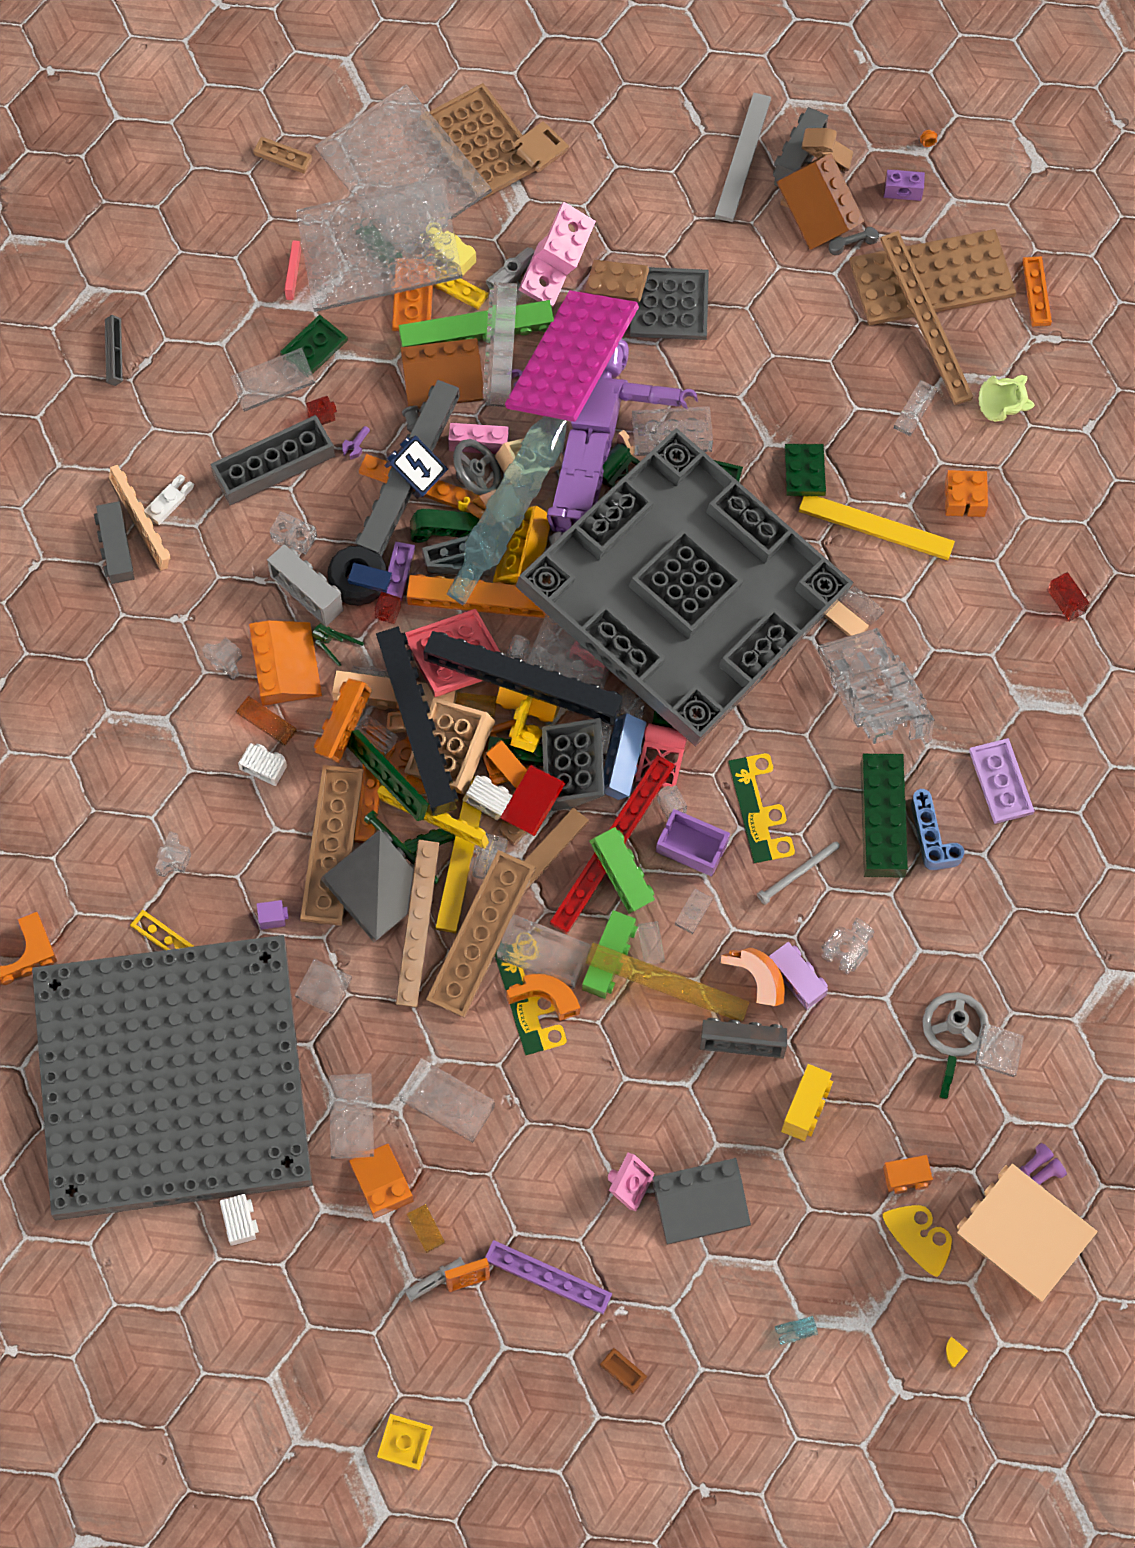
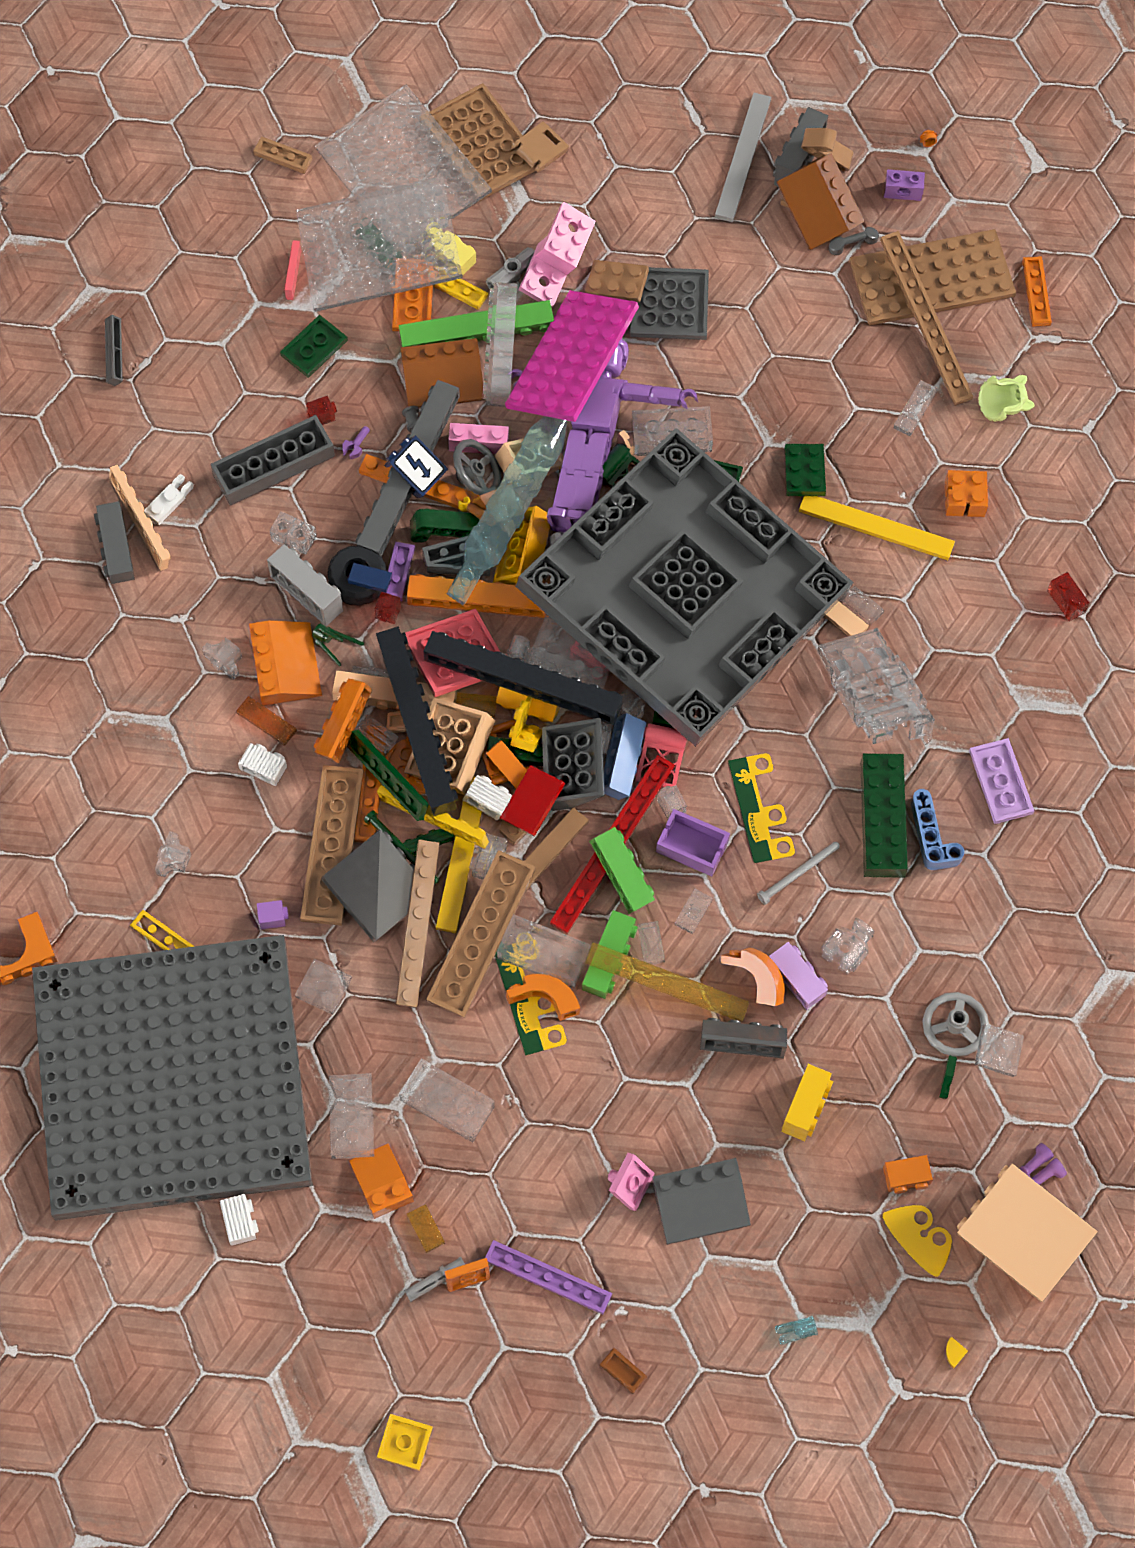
(272, 379): clear tile -> none

